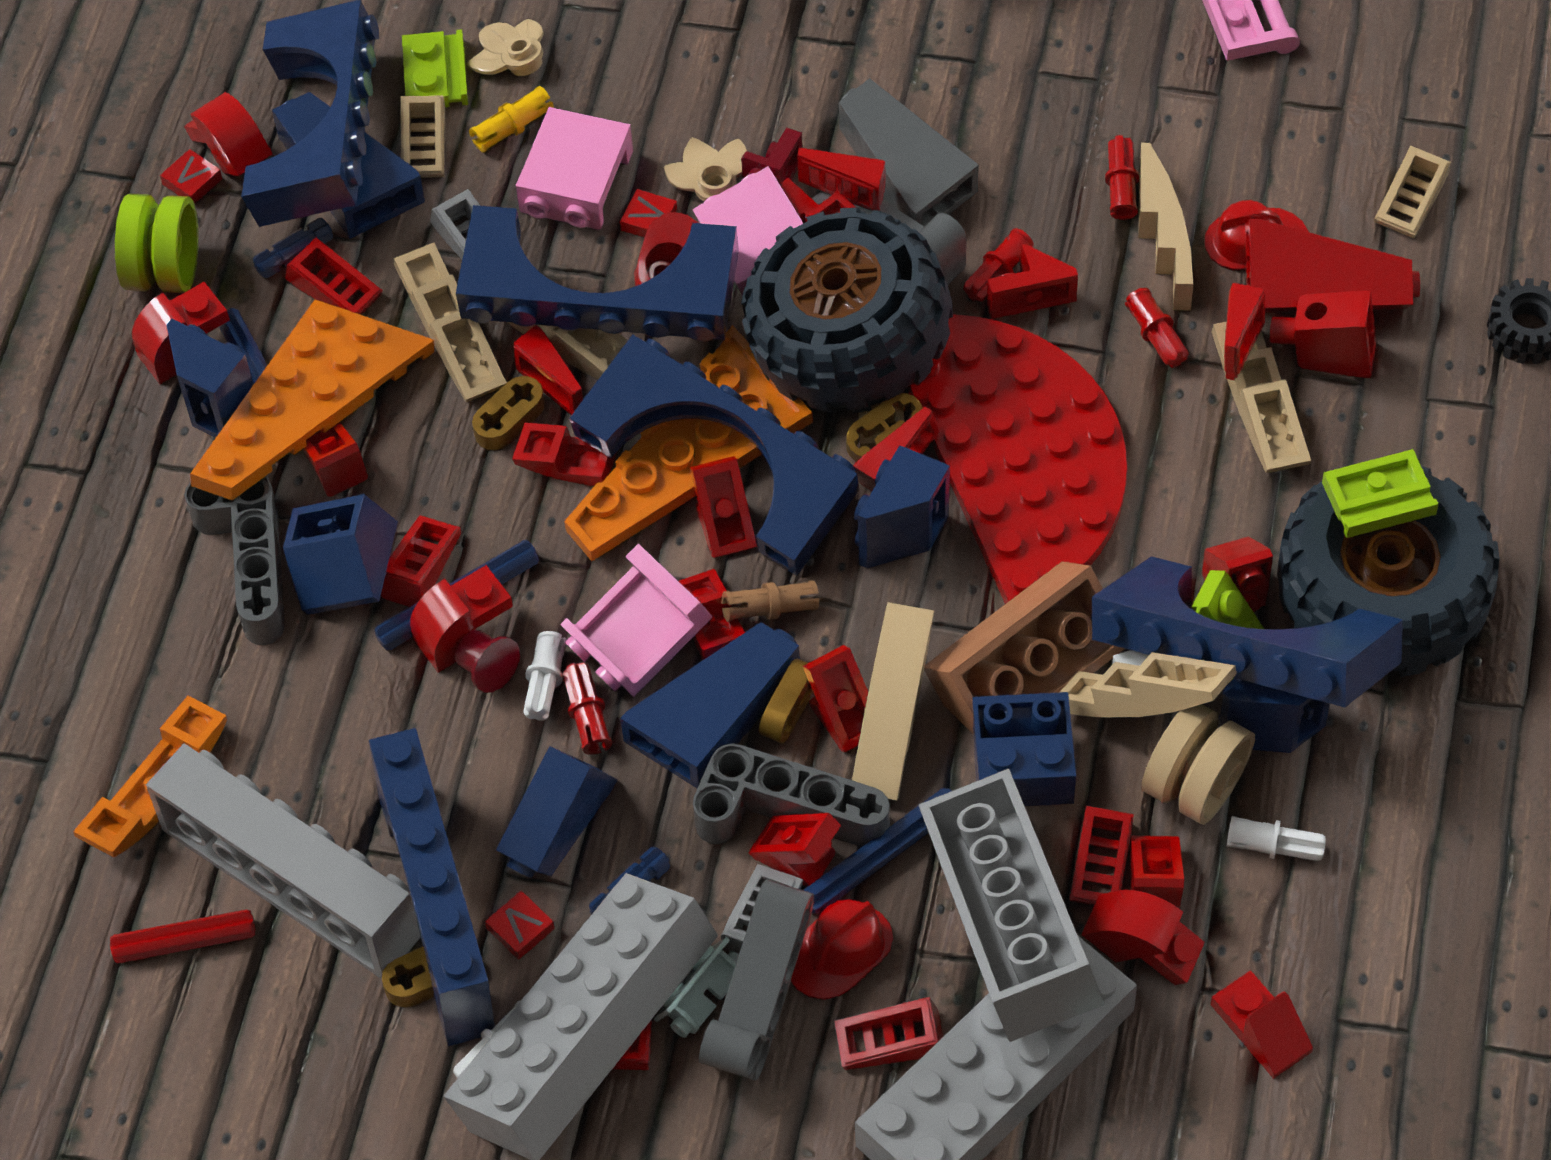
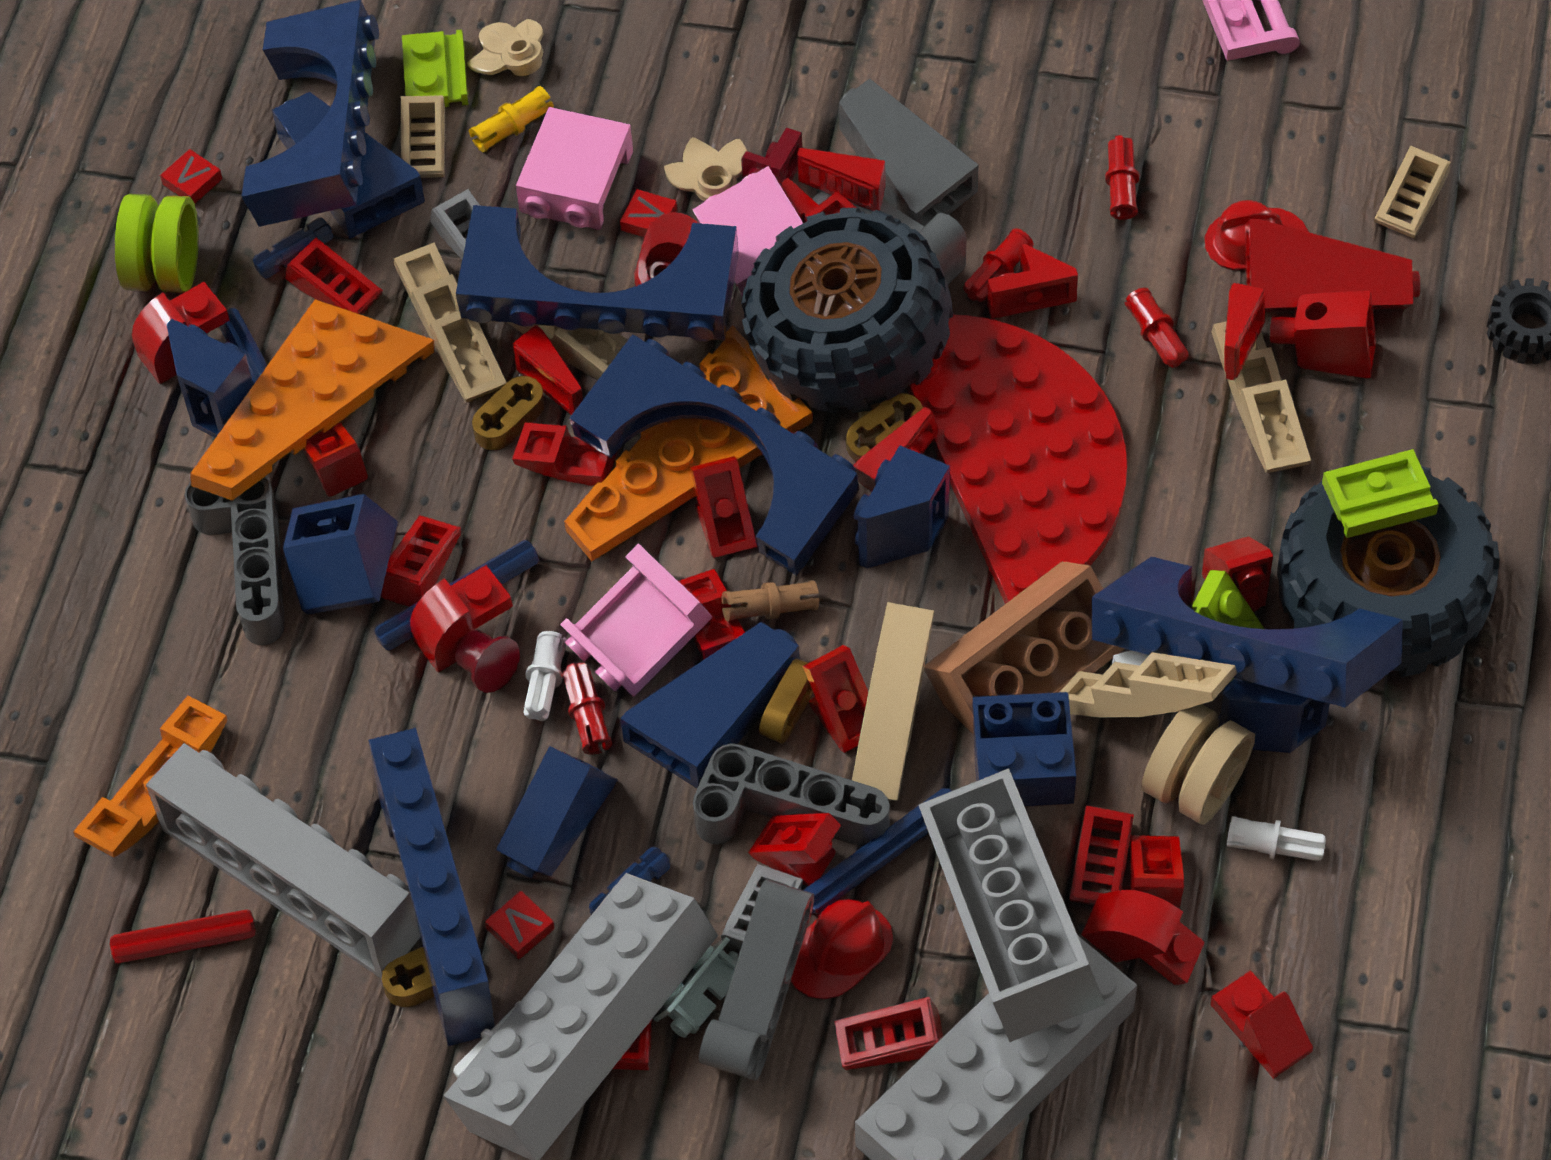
(229, 134): red brick -> none
(1163, 219): tan slope -> none

